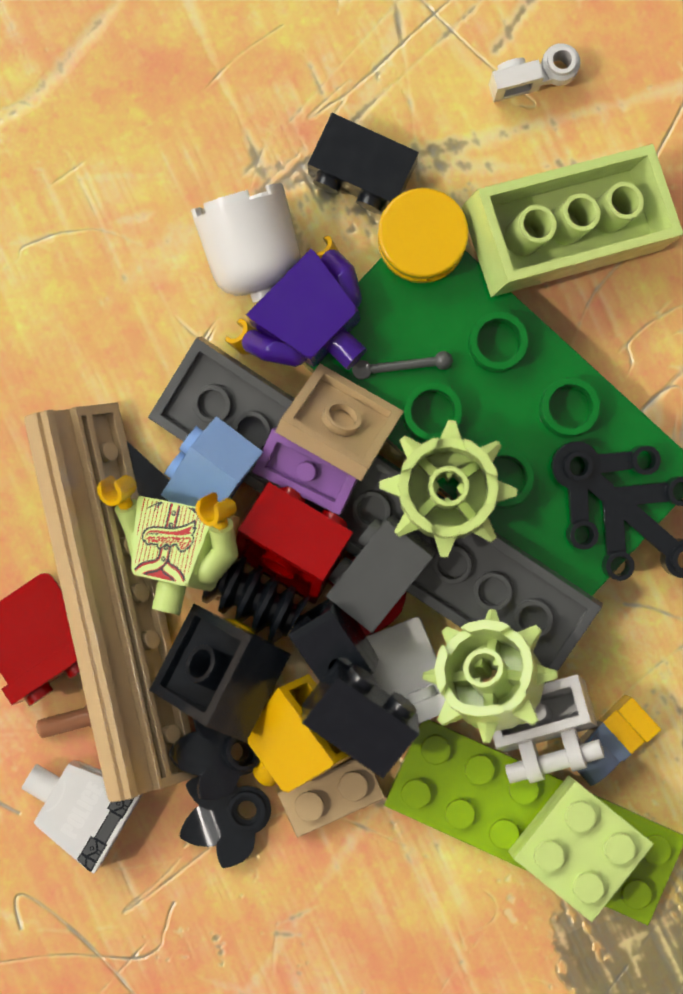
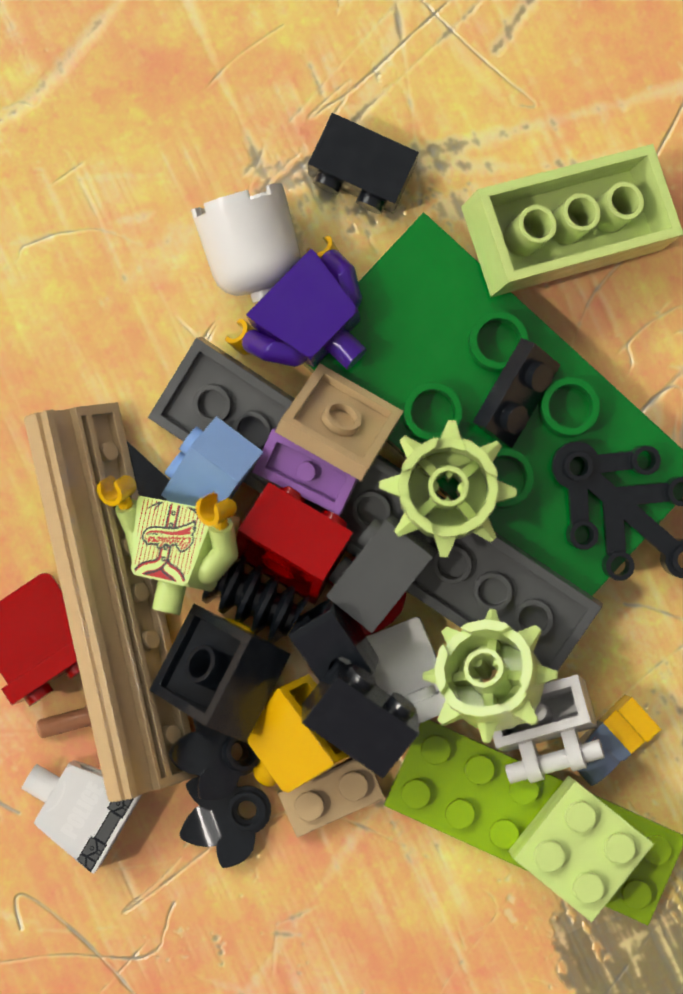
(362, 369): dark grey hinge -> none
(422, 235): yellow head -> none
(516, 393): none -> black plate
(520, 78): white plate -> none

